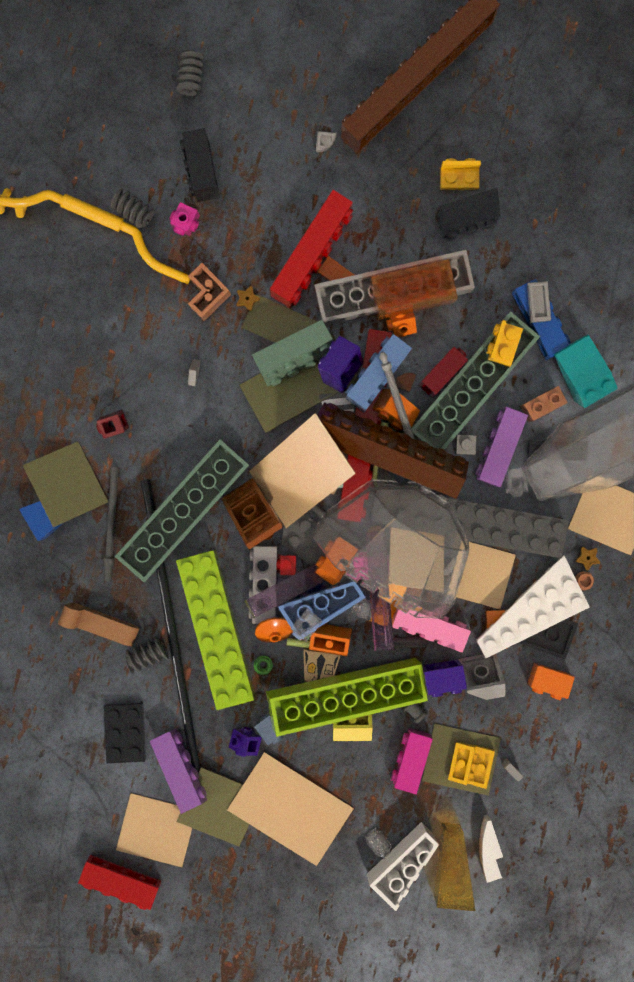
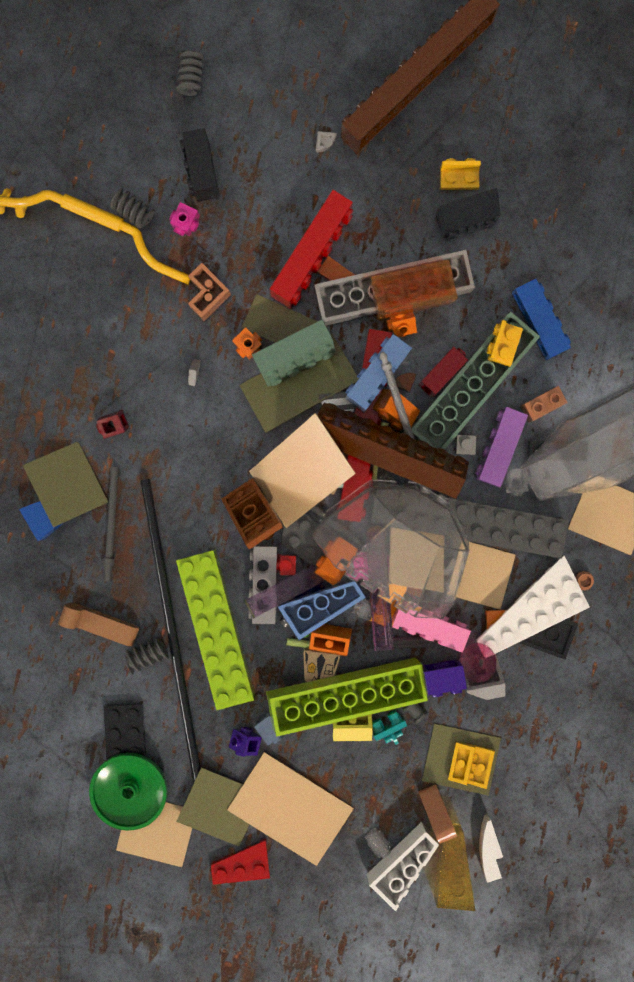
(119, 882): red brick -> none
(128, 791): none -> green dish
(178, 770): medium lavender brick -> none
(181, 511): sand green brick -> none
(242, 298): pearl gold plate -> none
(242, 866): none -> red wing
(244, 338): none -> orange brick
(263, 671): bright green plate -> none
(273, 630): orange dish -> none
(302, 633): clear brick -> none
(340, 364): dark purple brick -> none
(387, 731): none -> teal hips
(411, 760): dark pink brick -> none
(437, 814): none -> nougat beam
(470, 662): none -> clear pink dish
(512, 769): light grey tile -> none
(539, 302): light grey tile -> none
(551, 681): orange brick -> none
(583, 557): pearl gold plate -> none
(585, 372): teal slope -> none

